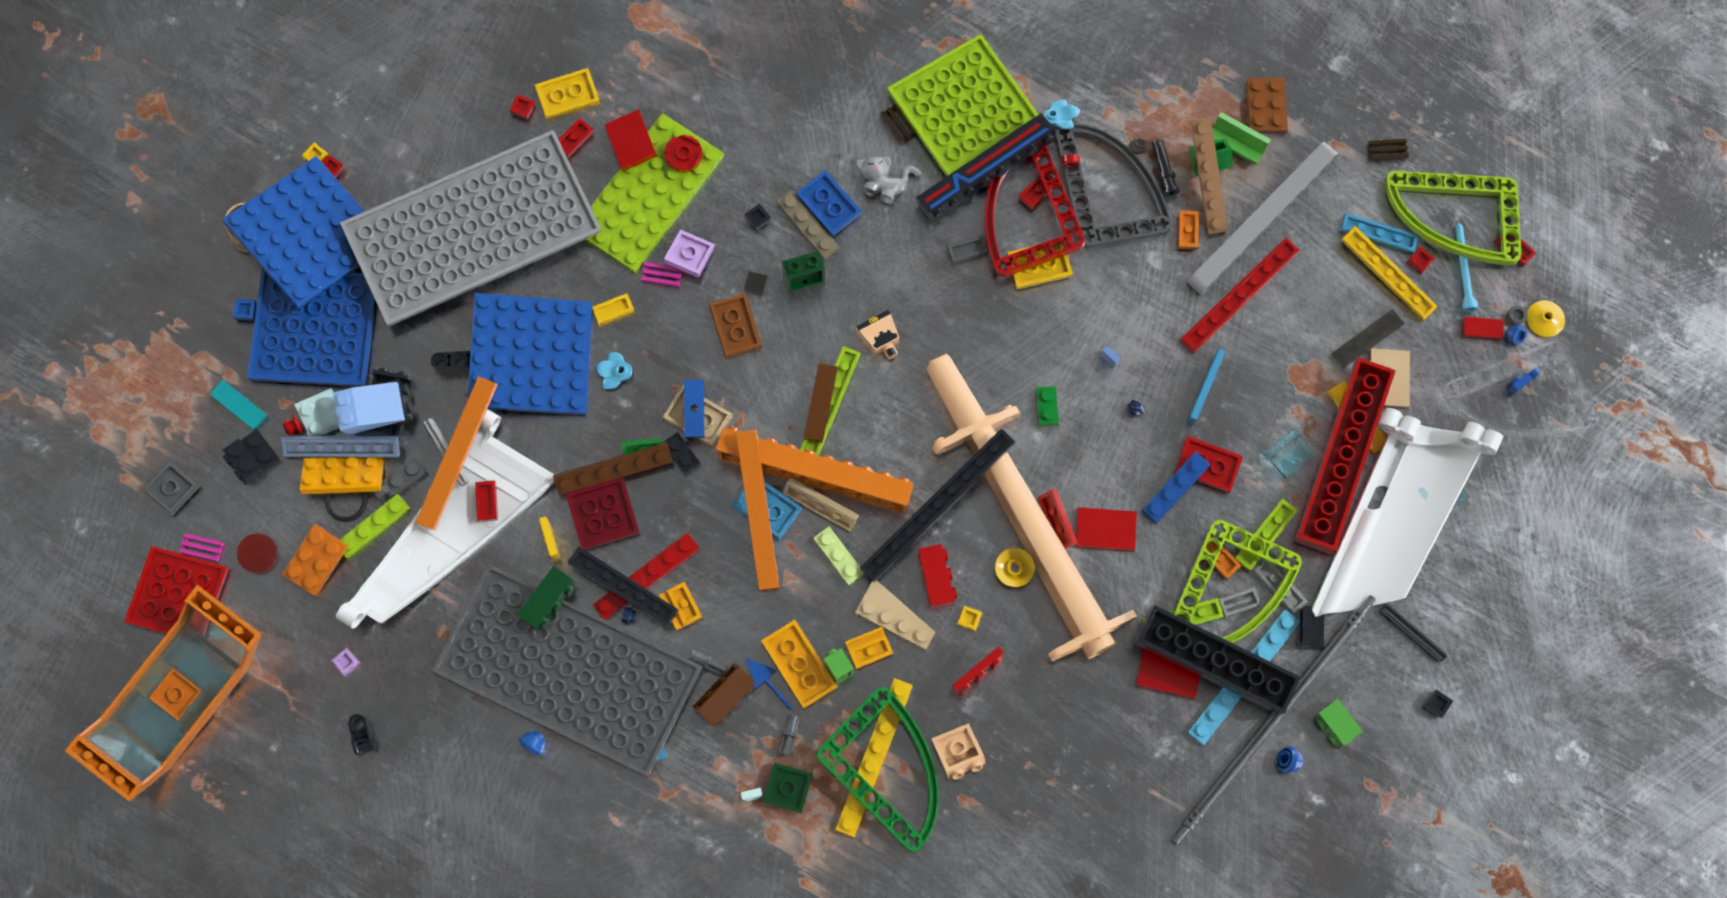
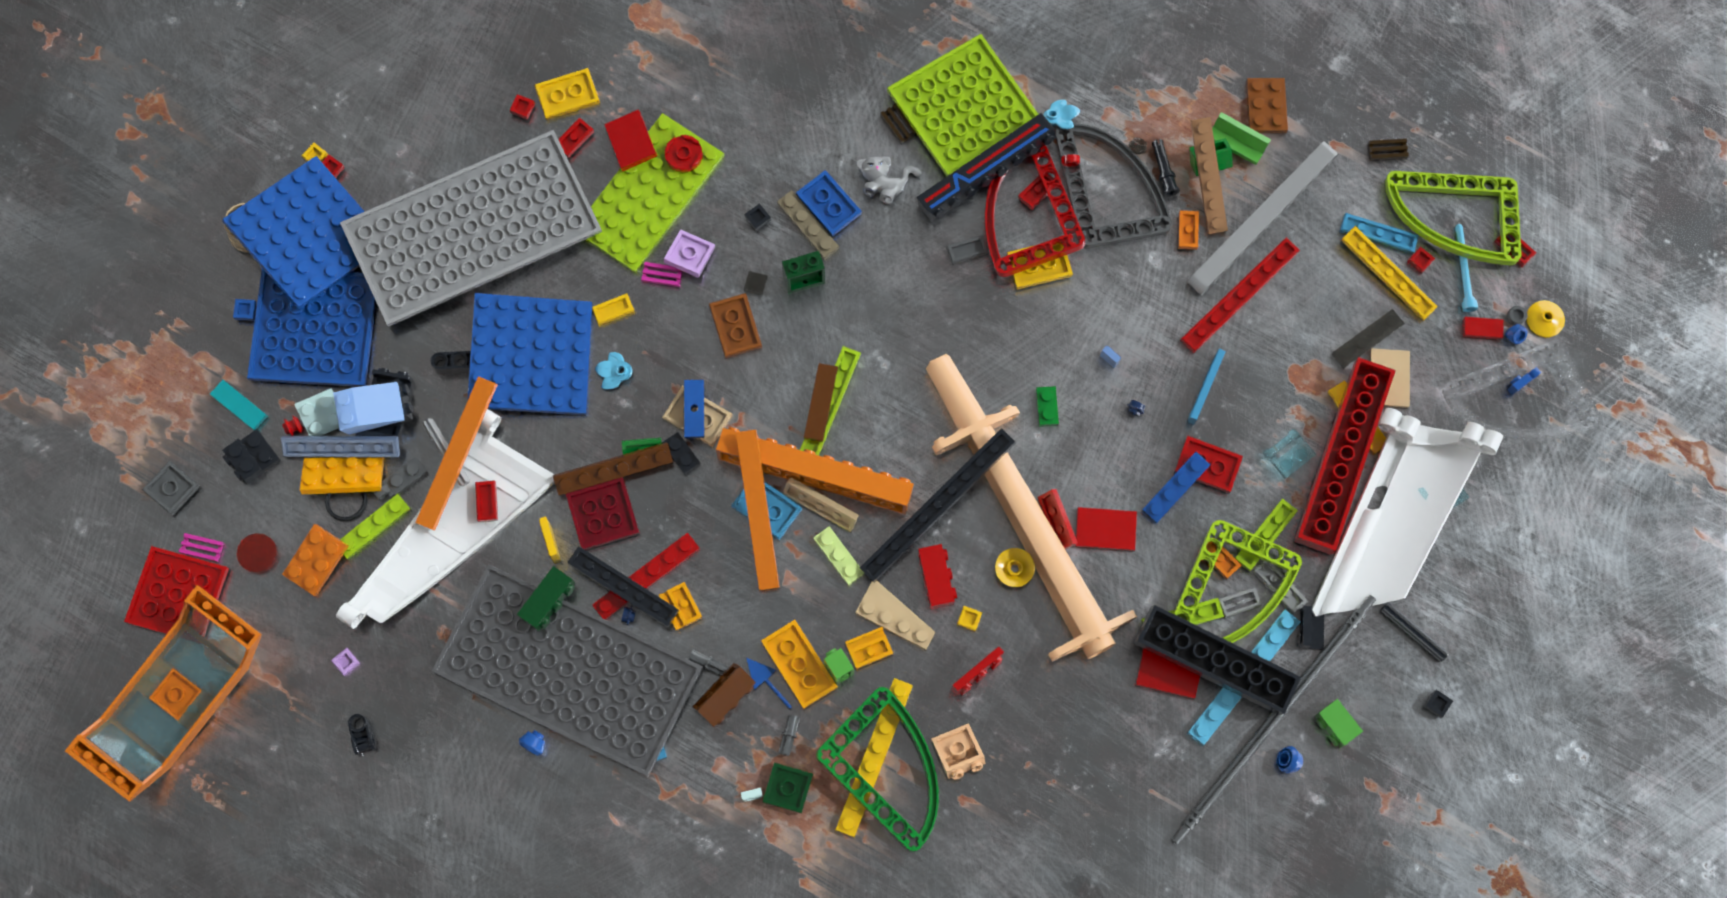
(880, 334): light nougat torso -> none

